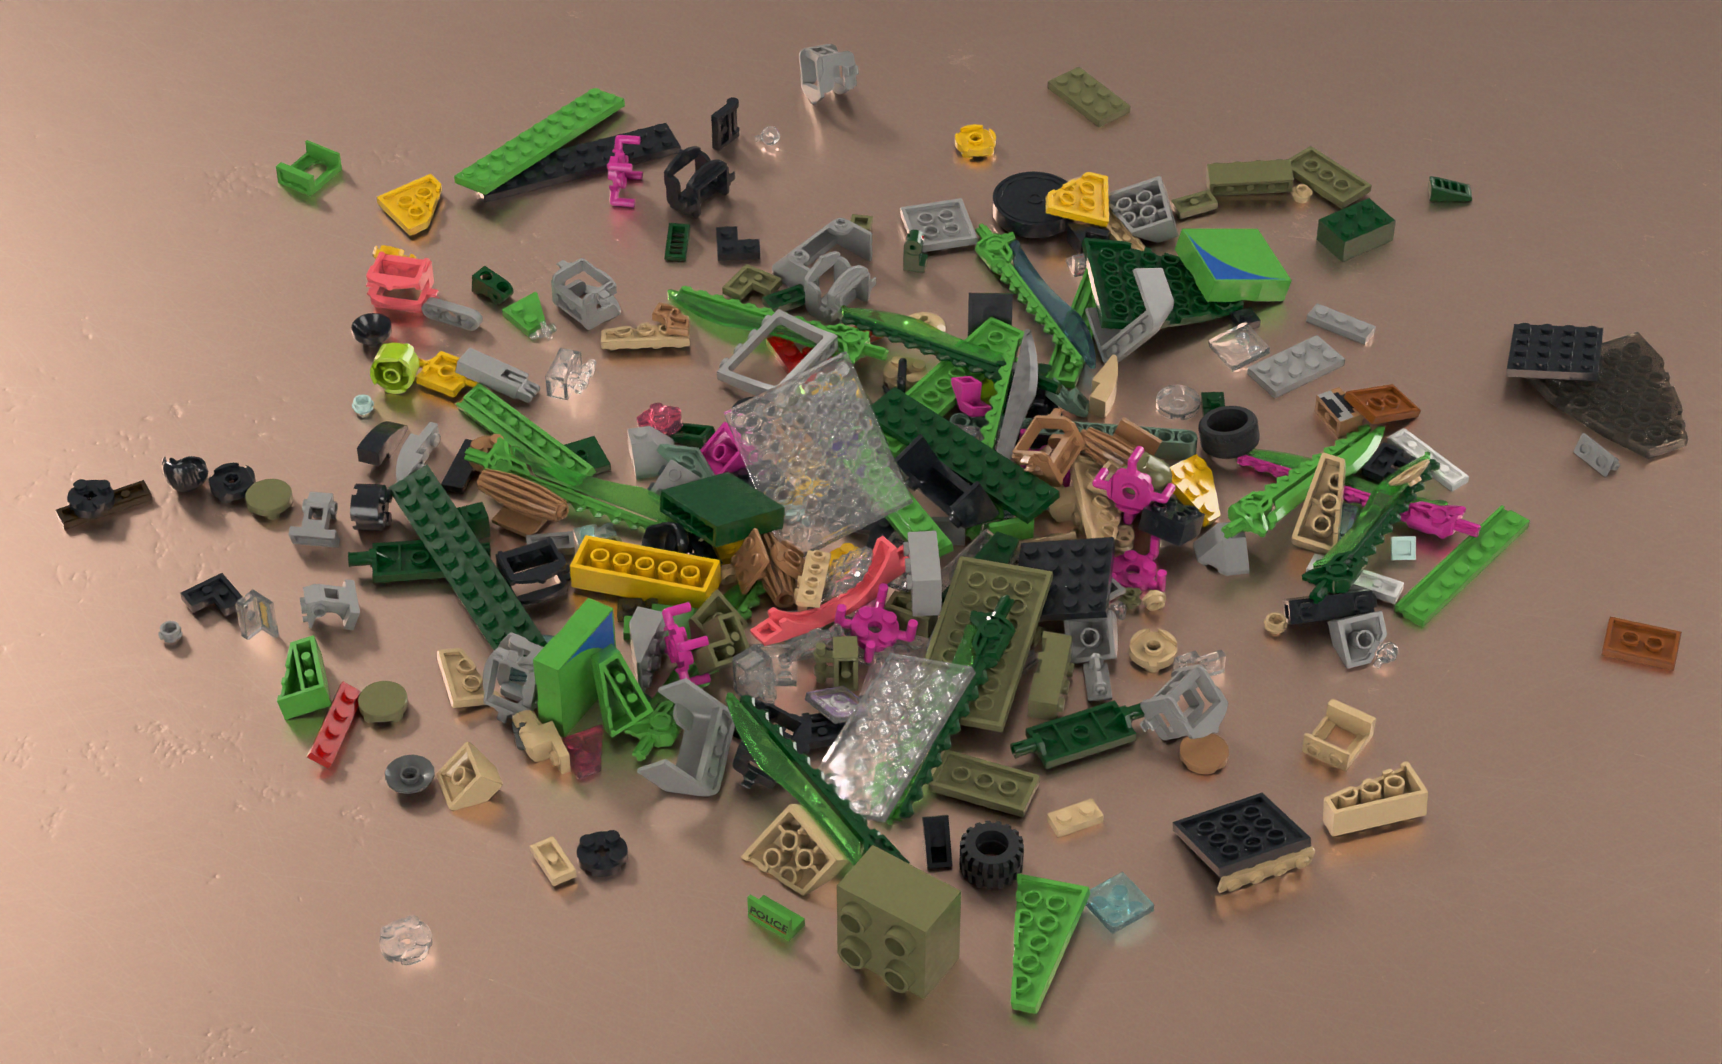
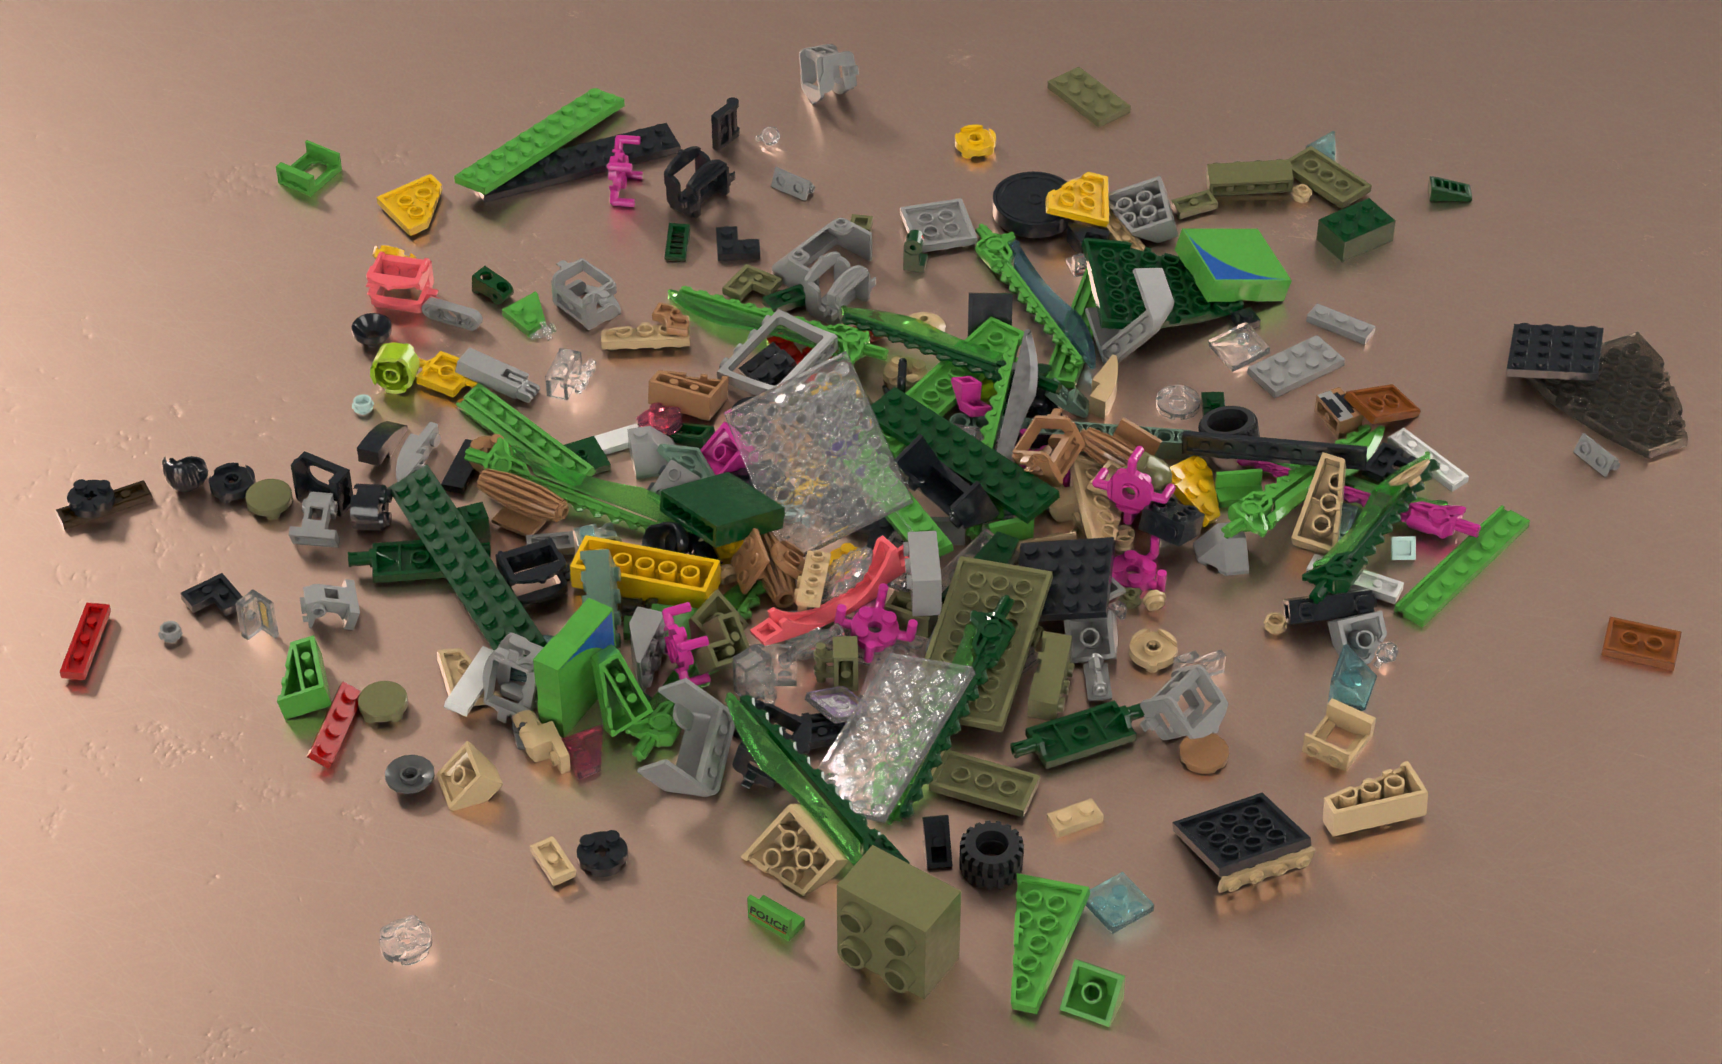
(85, 641): none -> red plate
(339, 483): none -> black panel
(469, 686): none -> white tile
(601, 582): none -> sand green wedge
(614, 440): none -> white tile
(693, 395): none -> medium nougat wedge
(769, 365): none -> black plate
(792, 184): none -> light grey hinge
(1093, 993): none -> bright green slope
(1236, 484): none -> bright green panel
(1270, 449): none -> black tile
(1325, 145): none -> clear light blue tile
(1351, 680): none -> clear light blue slope

